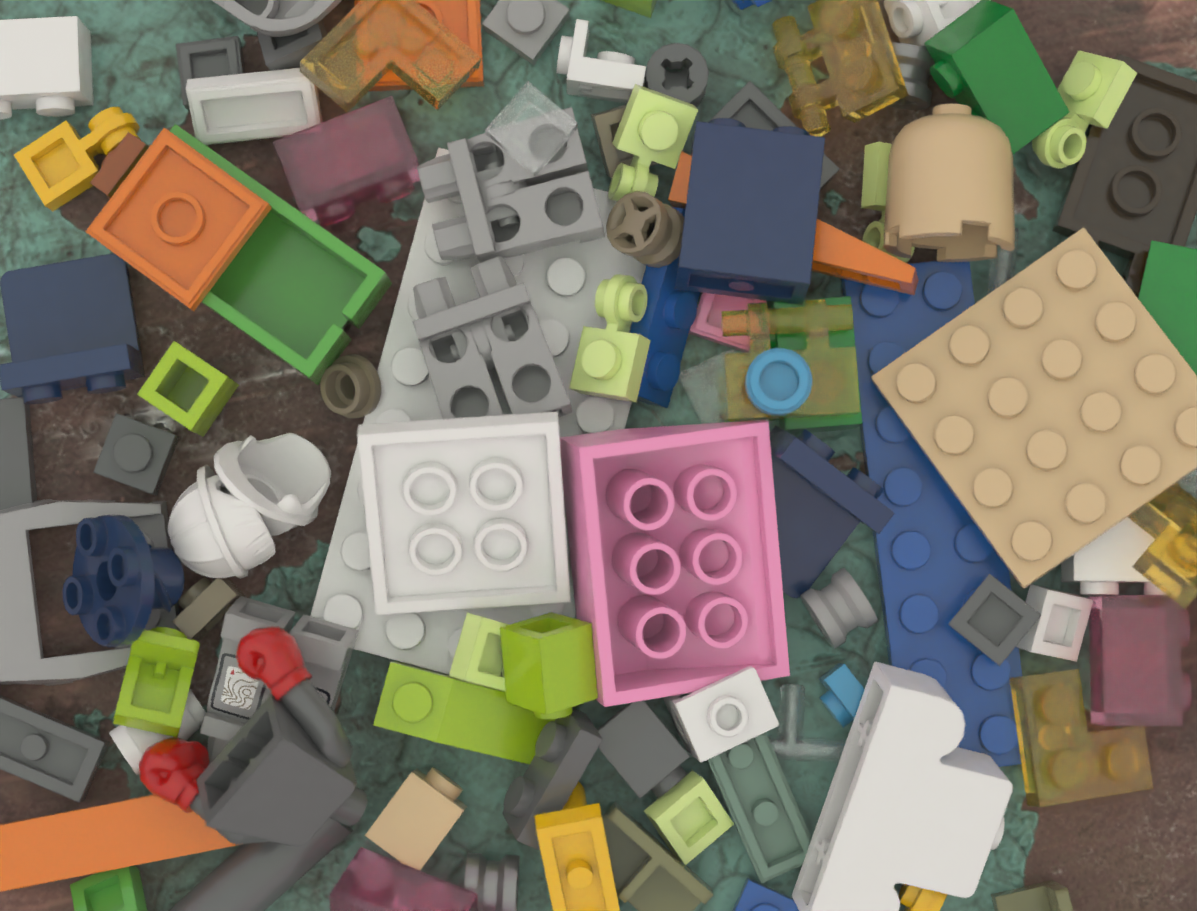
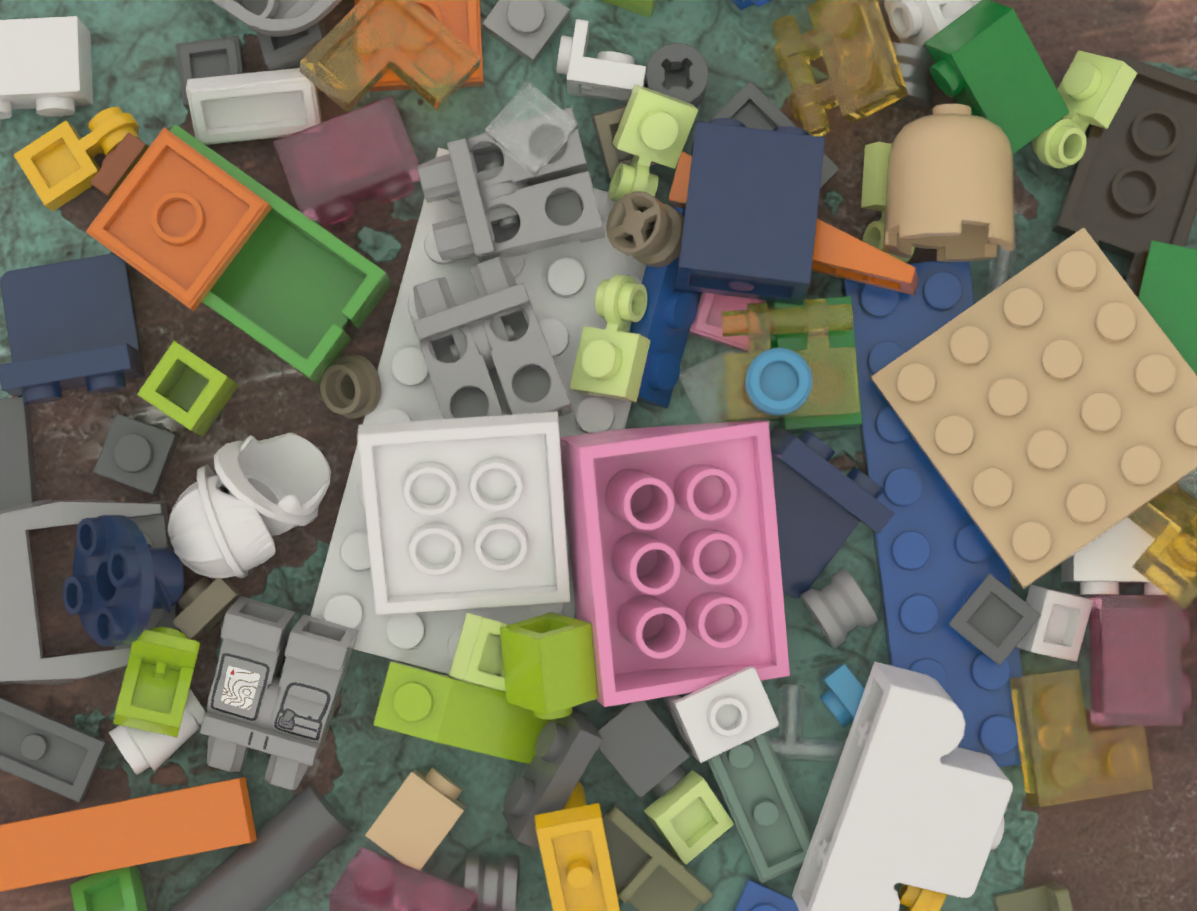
(280, 769): dark grey torso -> none

